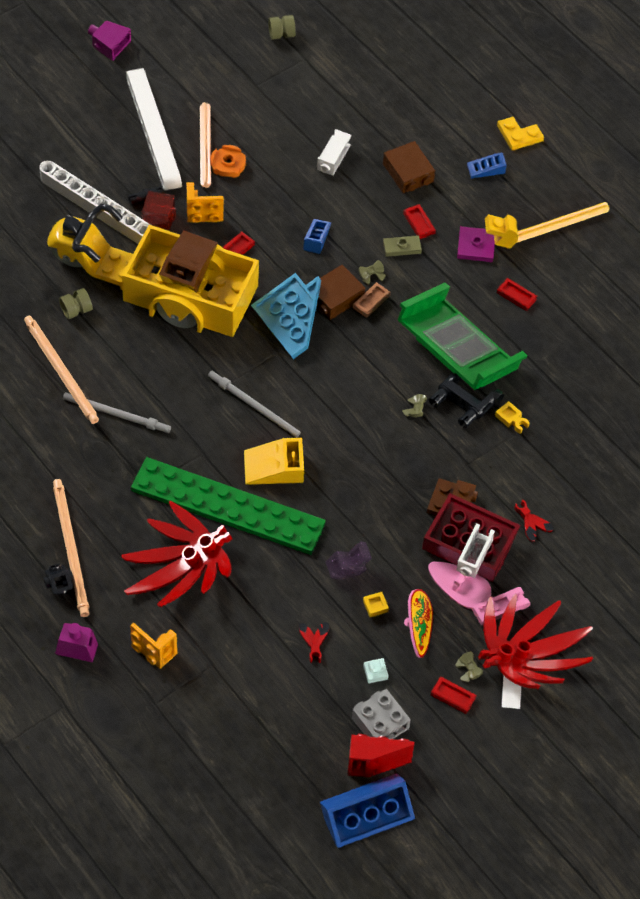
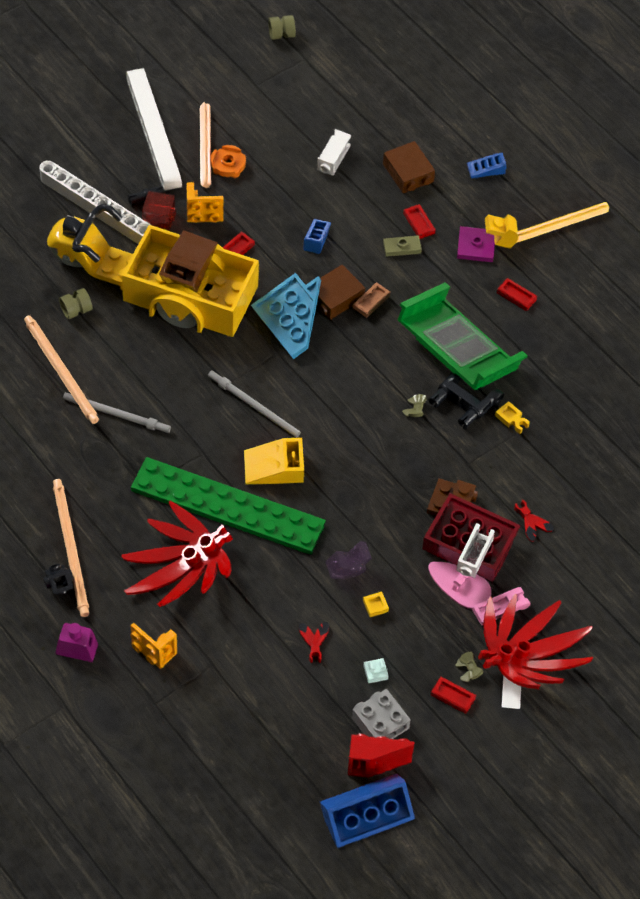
(110, 38): magenta torso -> none
(377, 269): olive piece -> none
(419, 621): shield -> none
(517, 137): yellow plate -> none

